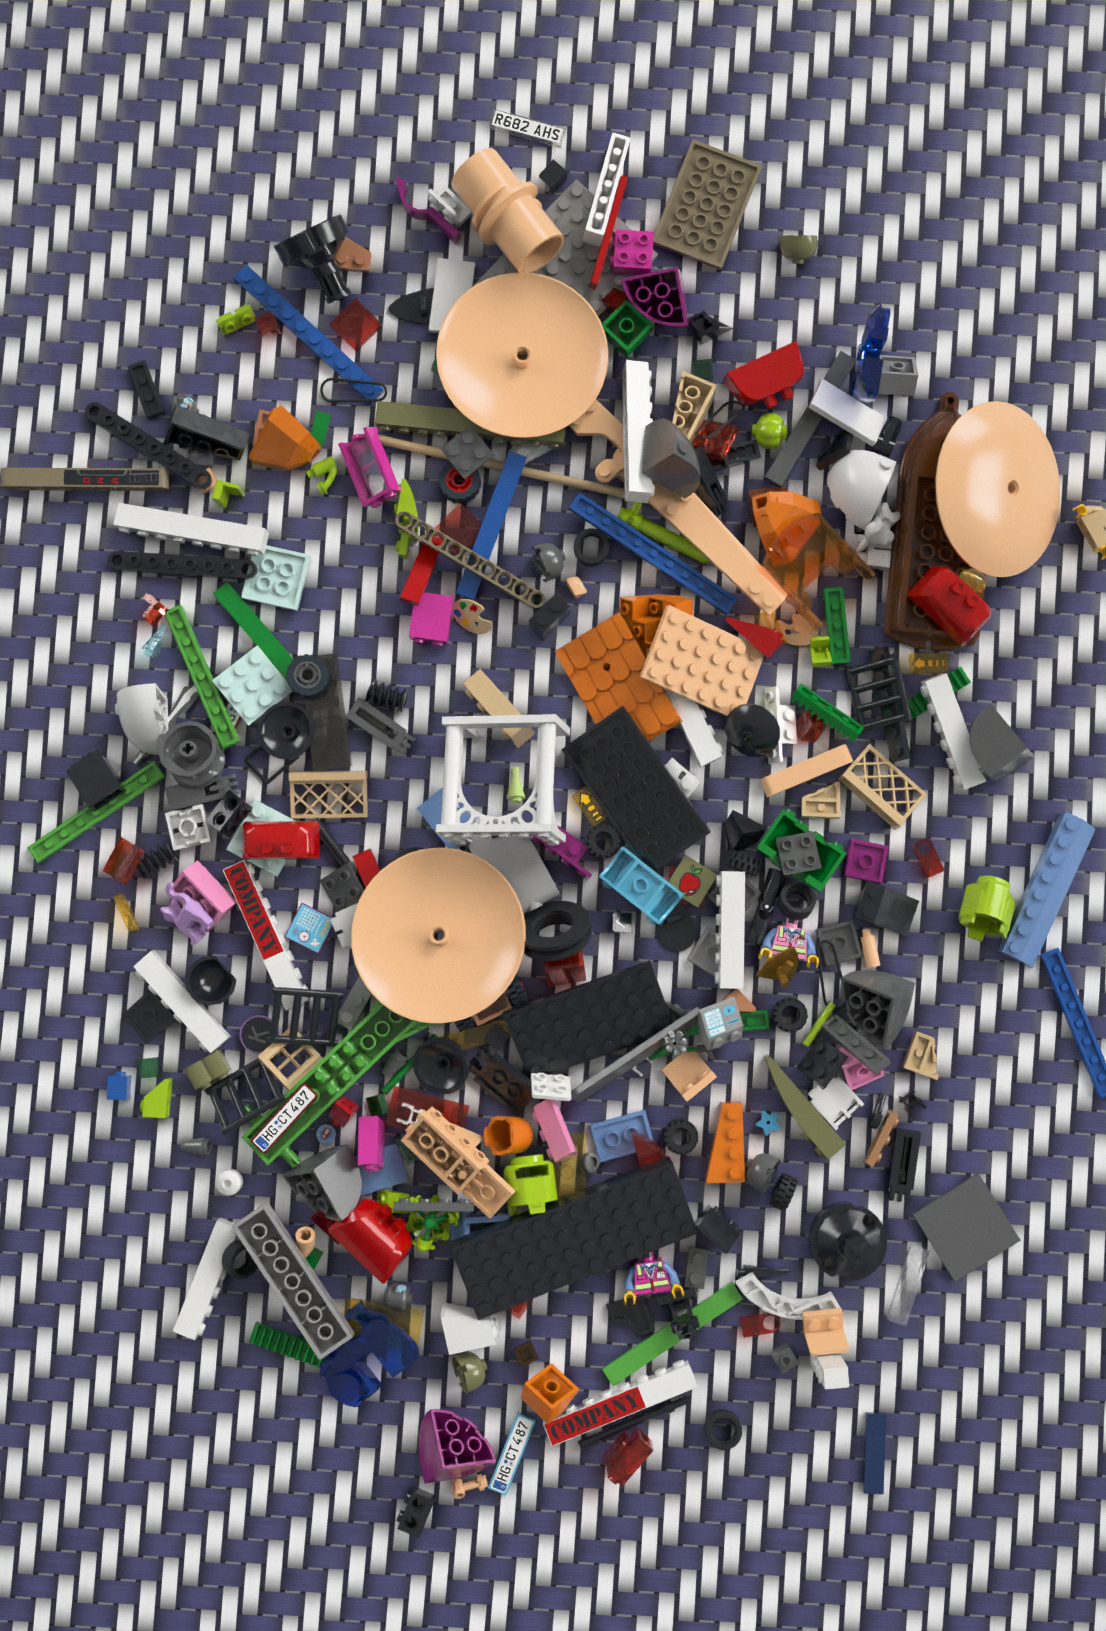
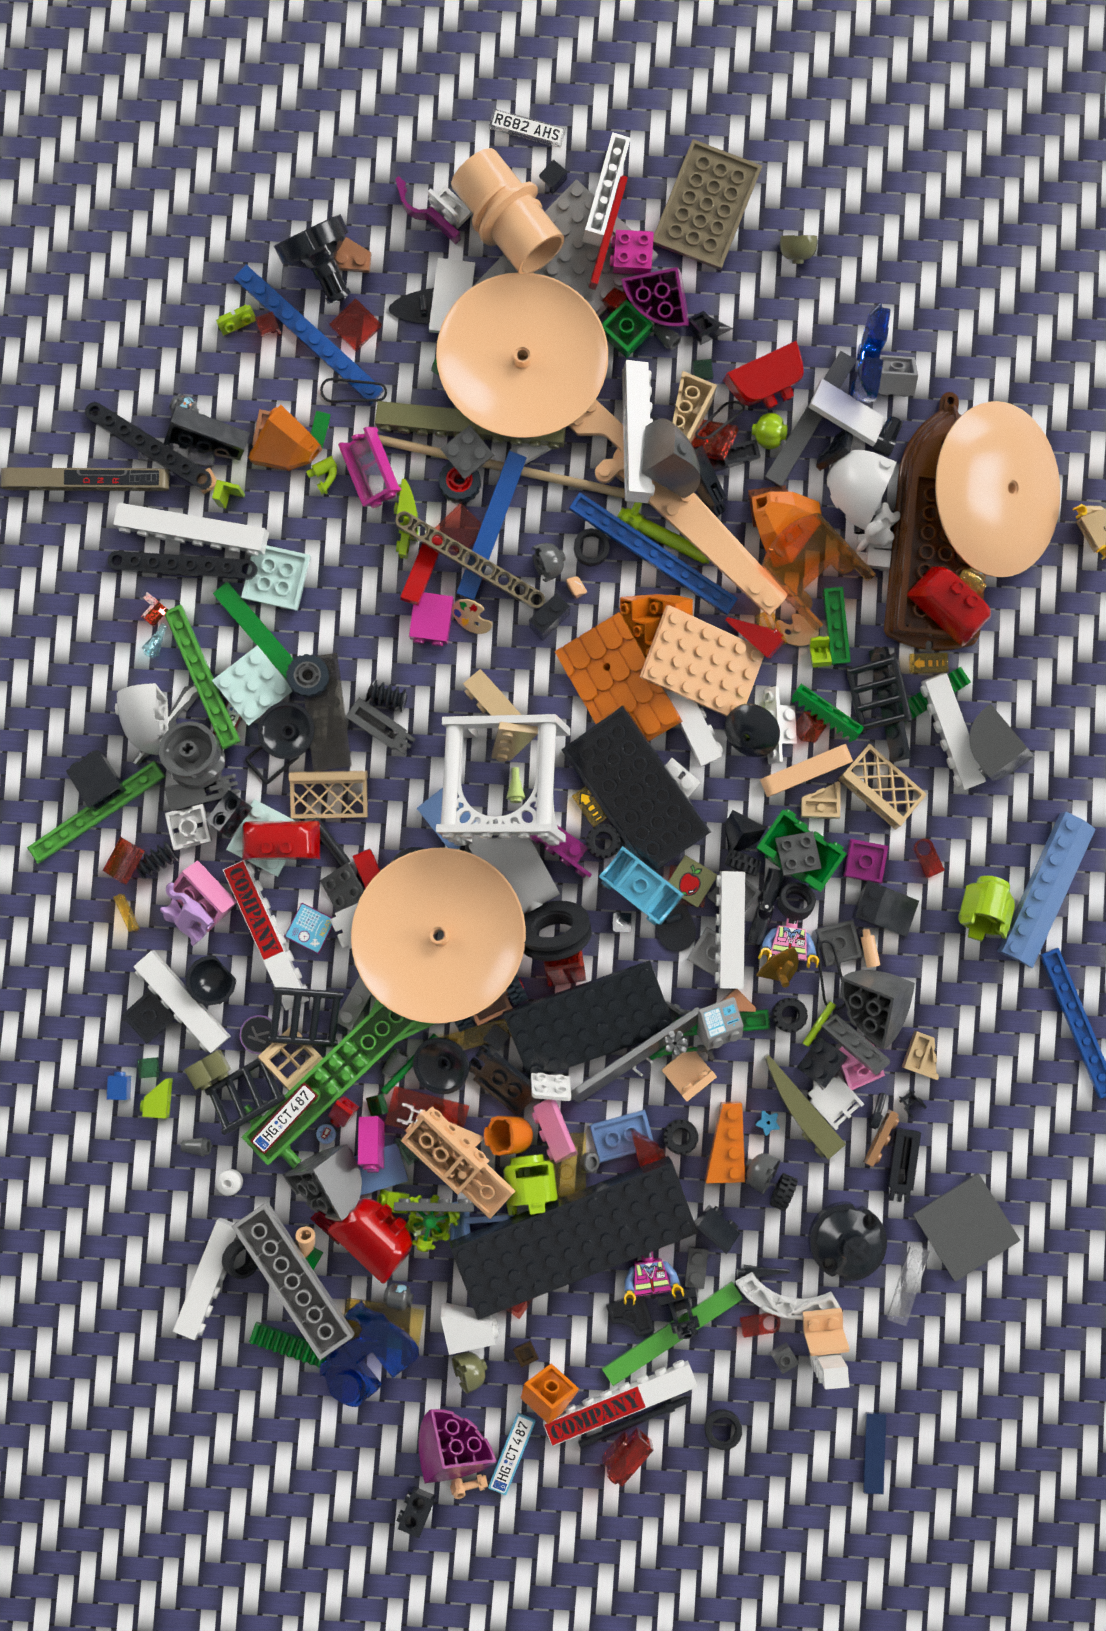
(146, 389): black tile -> none
(511, 740): none -> tan wing
(668, 337): none -> dark grey cone

